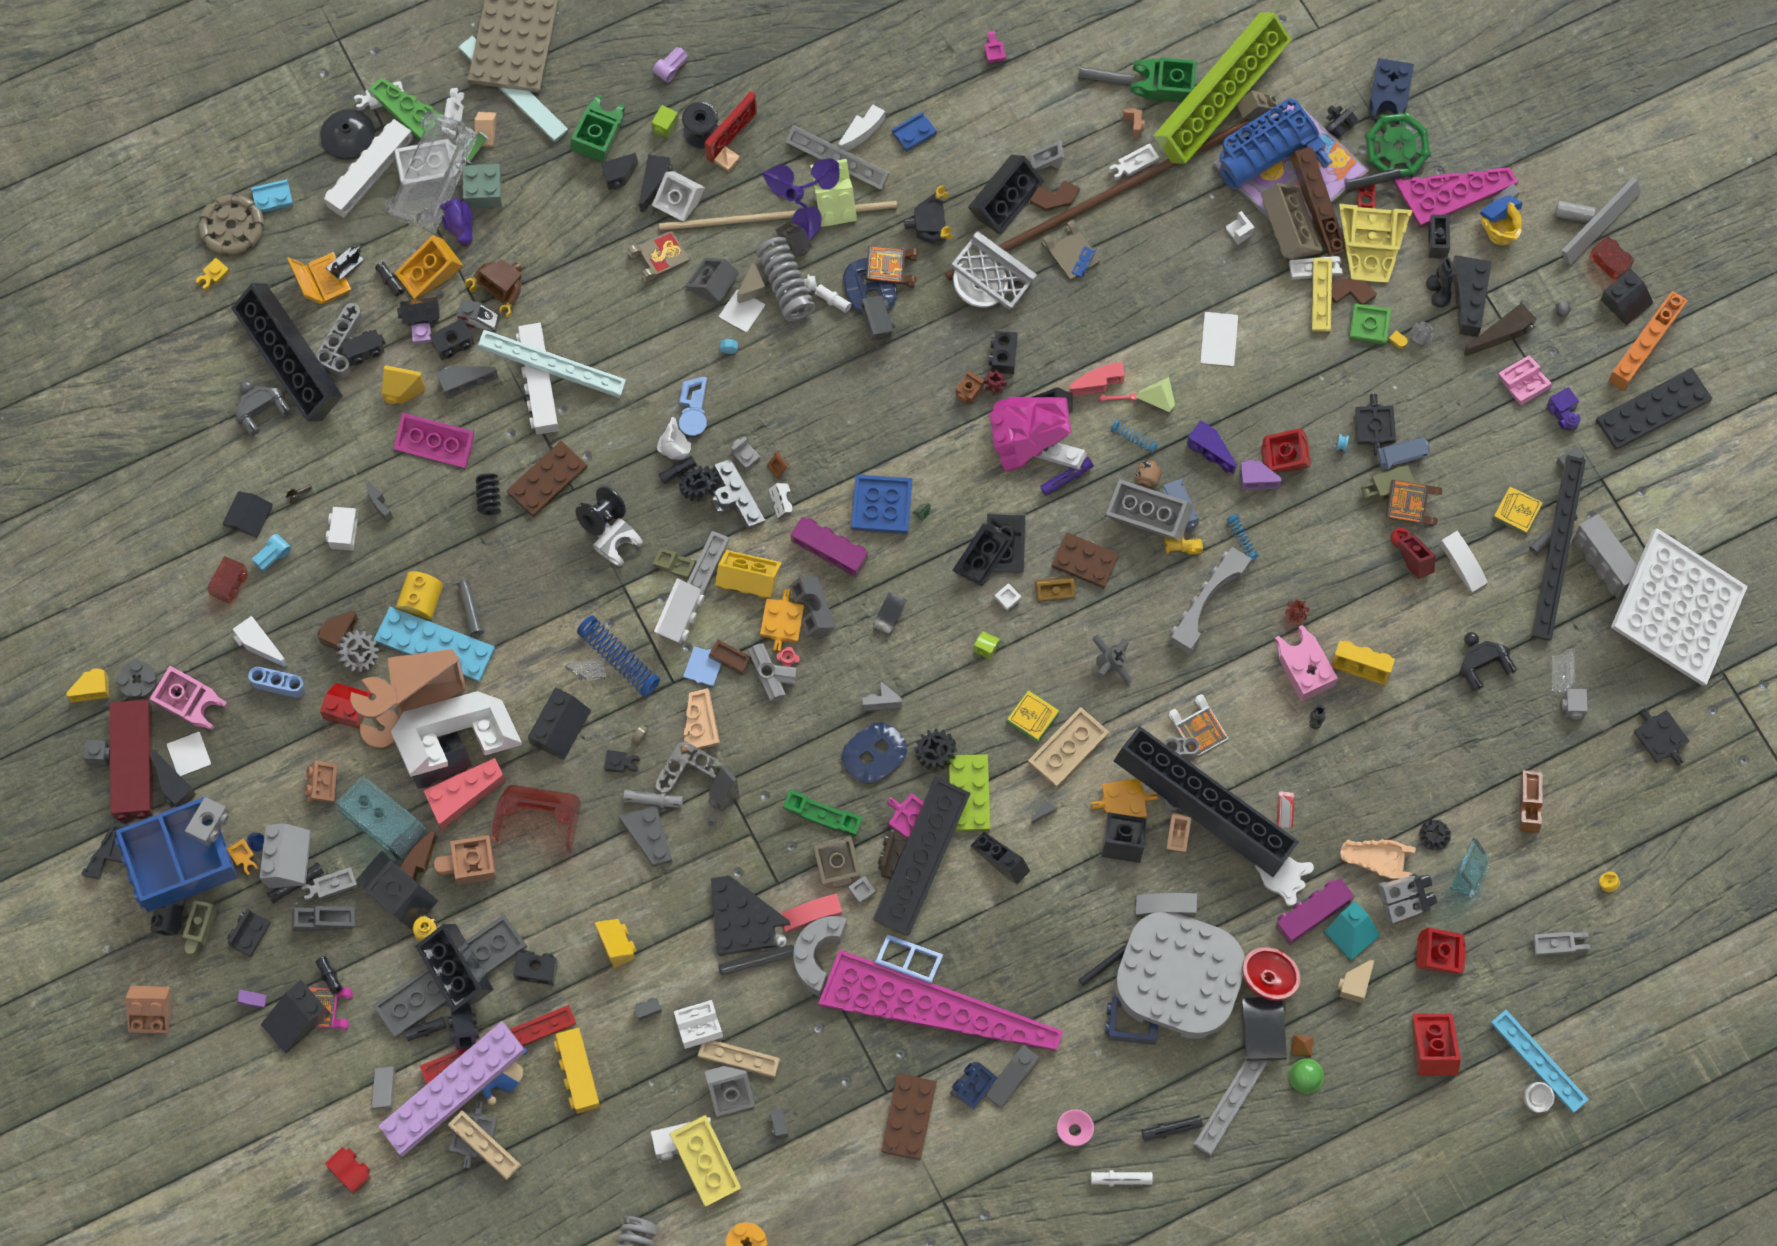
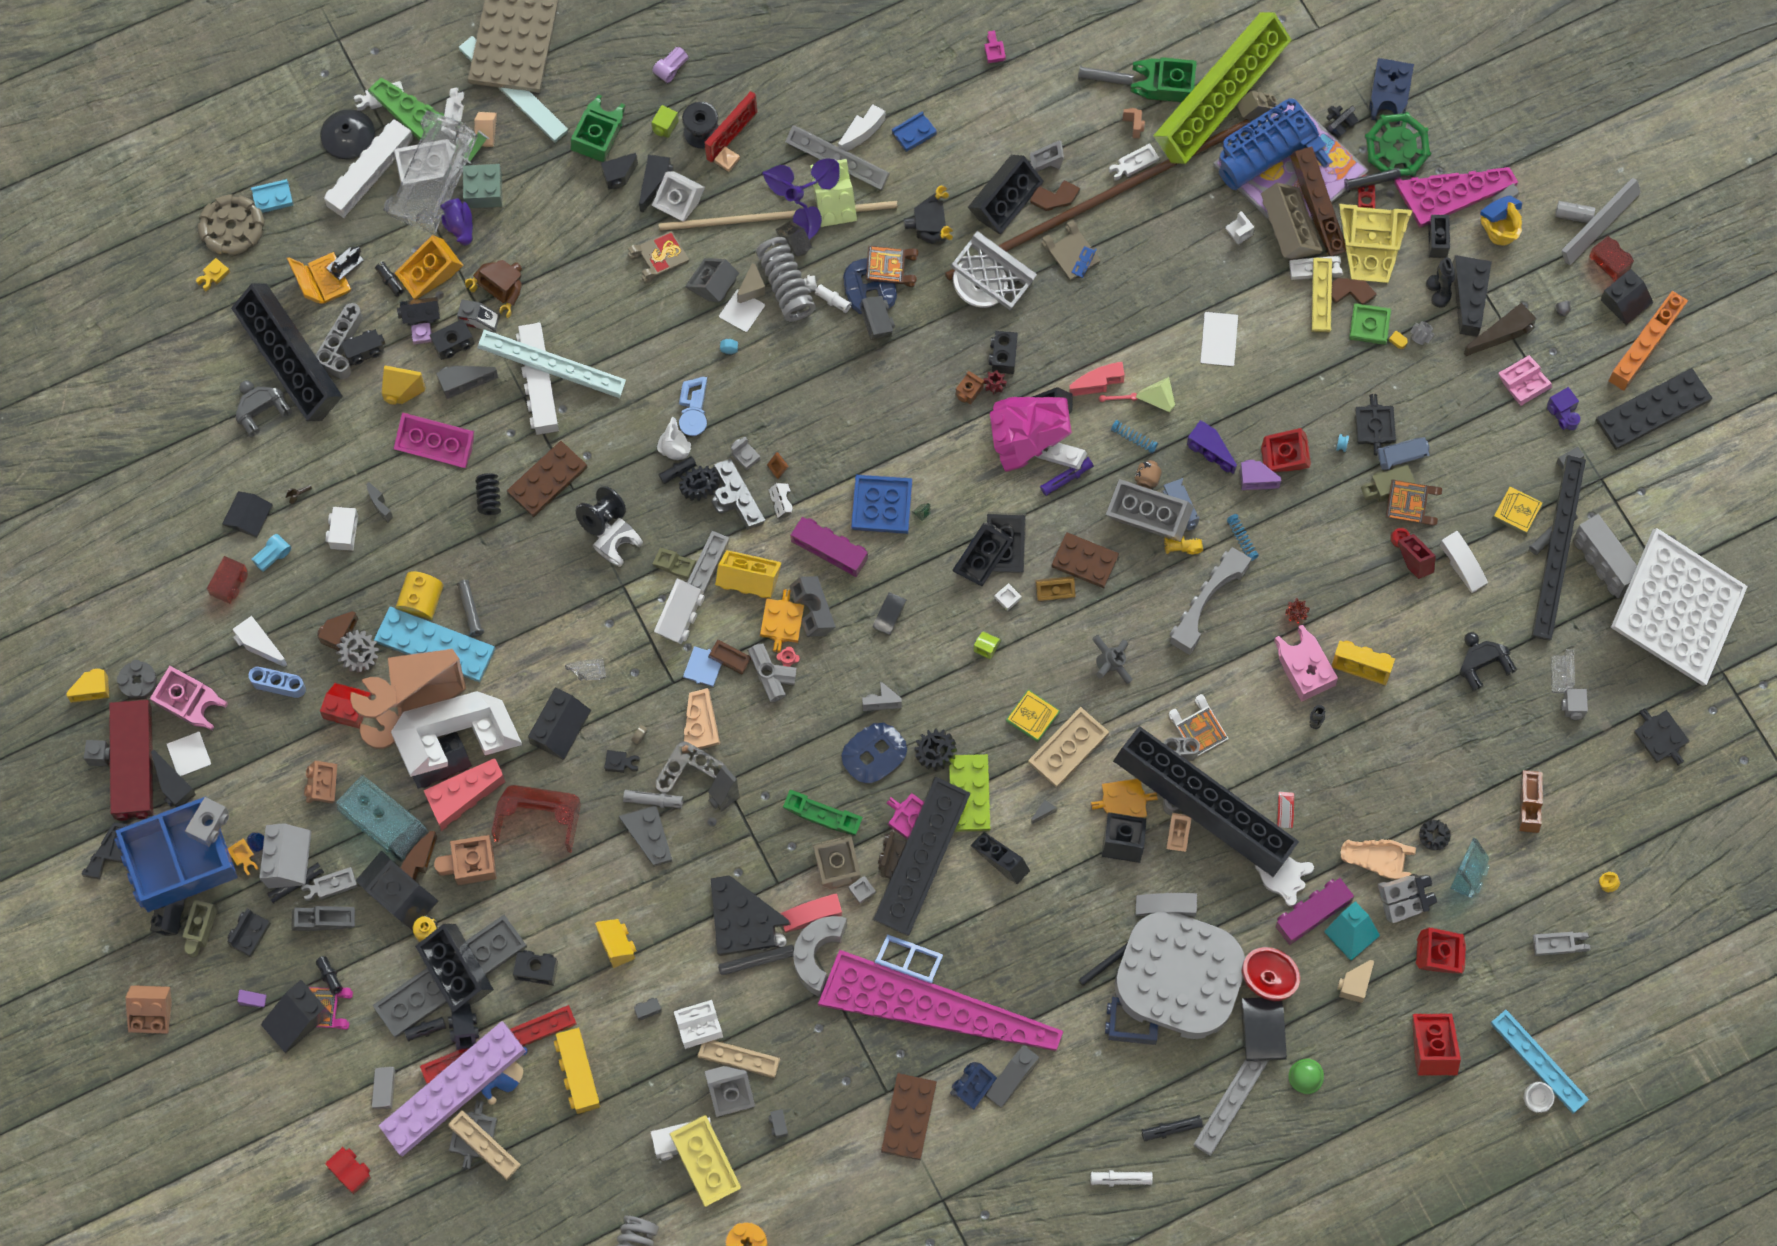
(648, 680): blue piece -> none
(1078, 1118): bright pink piece -> none
(1302, 1045): dark orange slope -> none

